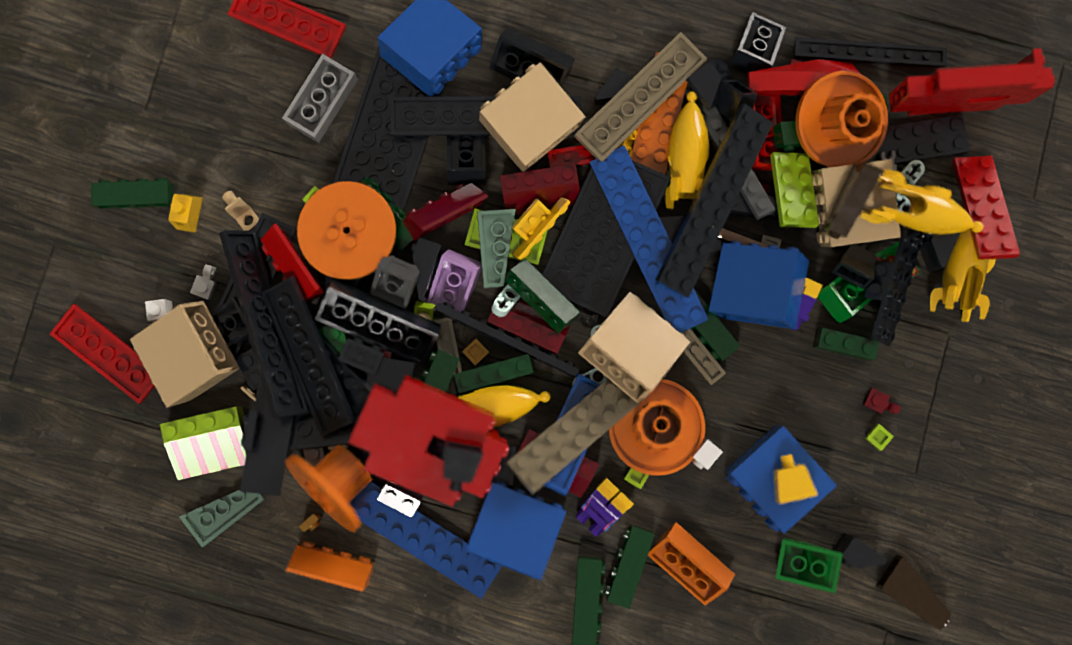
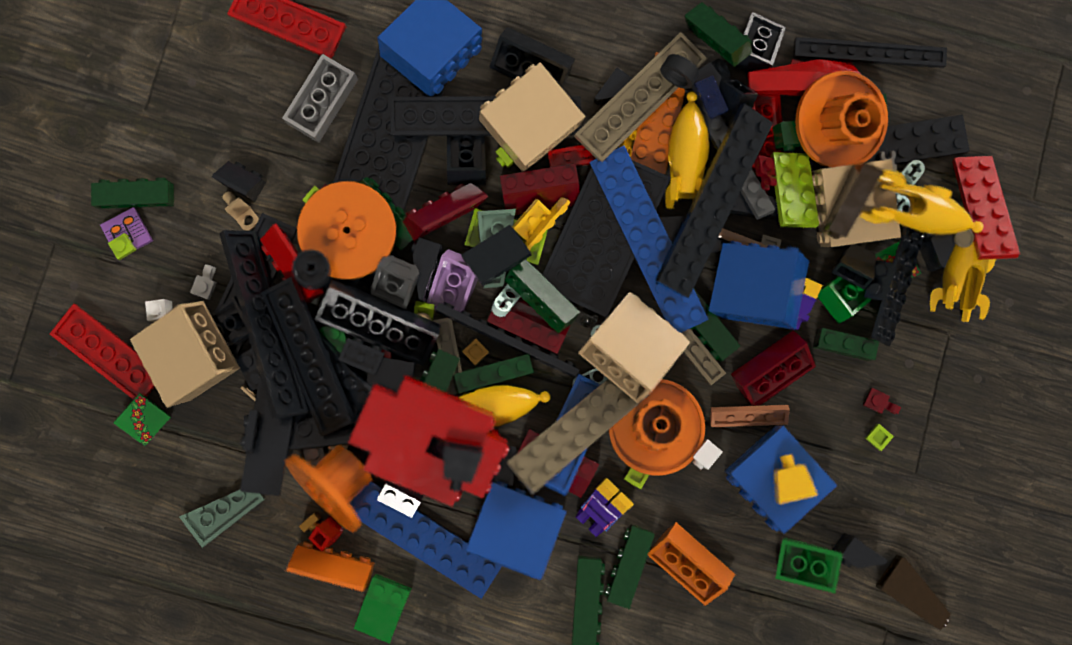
(122, 246): none -> lime plate
(130, 224): none -> medium lavender tile
(142, 419): none -> green tile
(185, 212): yellow torso -> none
(205, 442): slope -> none
(239, 180): none -> black slope
(314, 260): none -> black wheel
(326, 534): none -> red brick
(382, 608): none -> green slope
(496, 255): none -> black tile
(503, 158): none -> lime plate
(679, 71): none -> black tyre
(711, 97): none -> clear blue plate
(718, 34): none -> dark green brick
(749, 416): none -> nougat plate
(766, 170): none -> dark red plate
(774, 369): none -> dark red slope
(964, 238): none -> dark tan piece
(973, 88): red panel -> none

